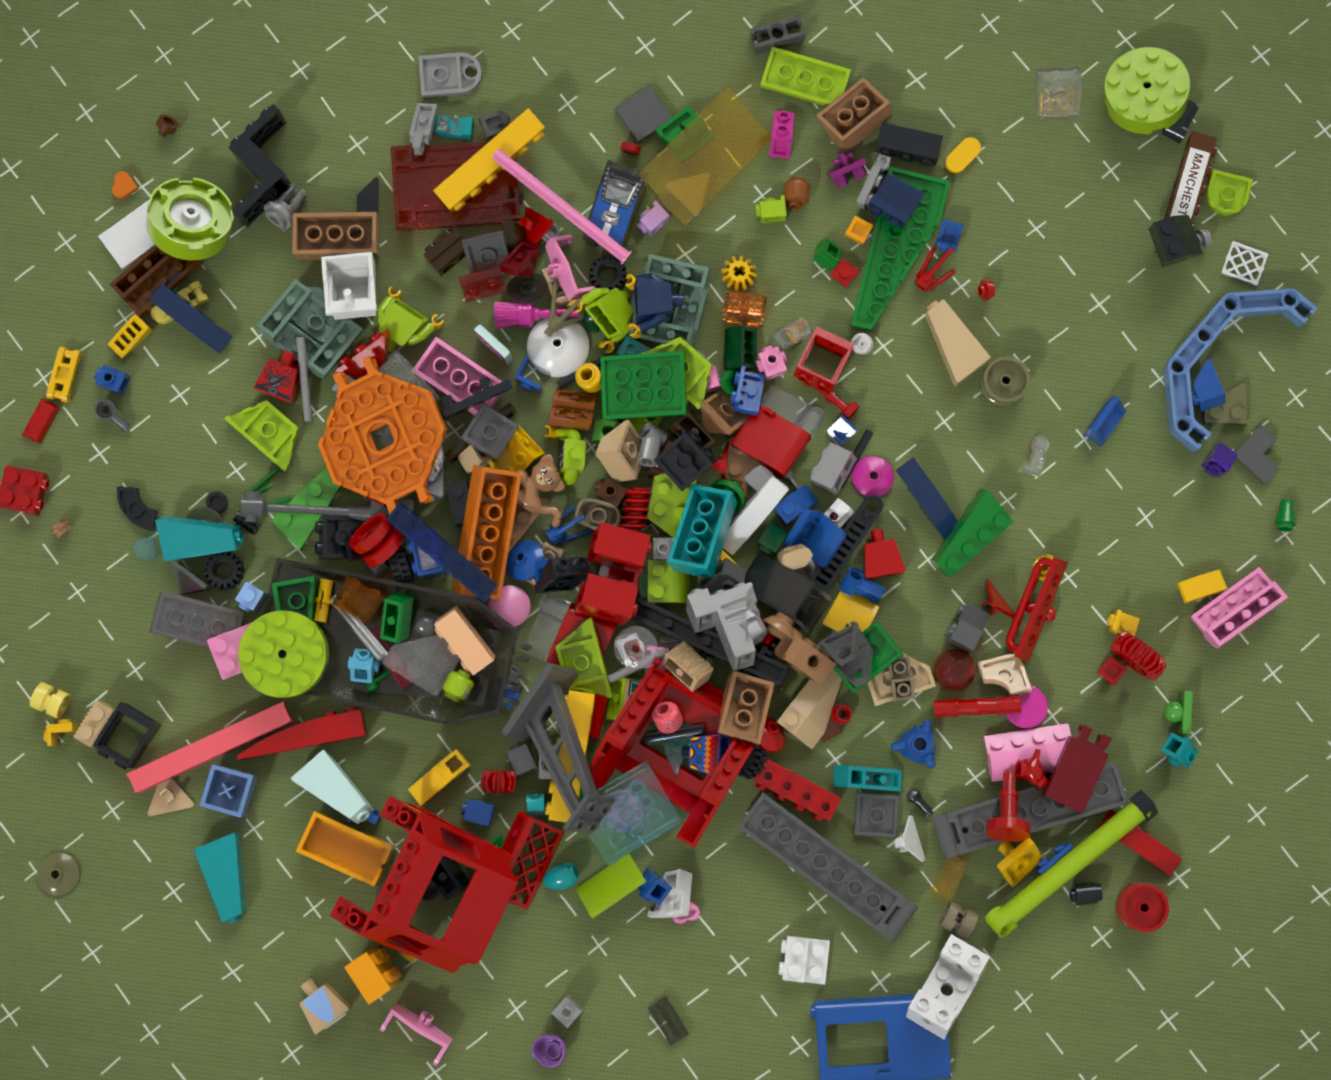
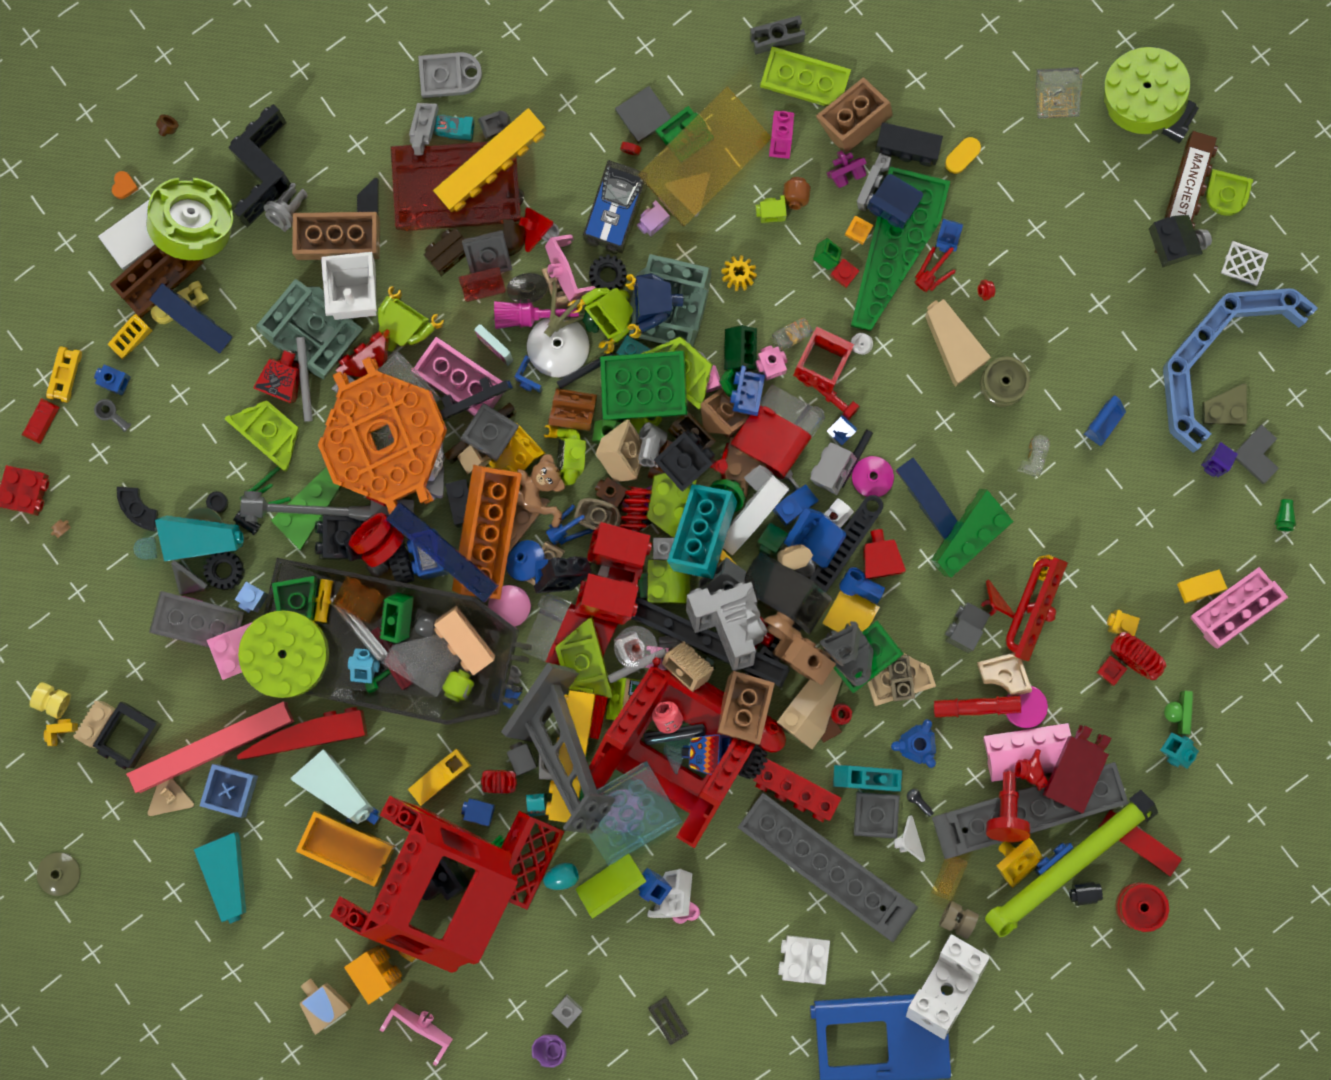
(521, 260): dark red slope -> none
(561, 206): bright pink axle -> none
(589, 377): yellow head -> none
(744, 308): clear orange brick -> none
(954, 670): clear red cylinder -> none
(1207, 388): blue slope -> none

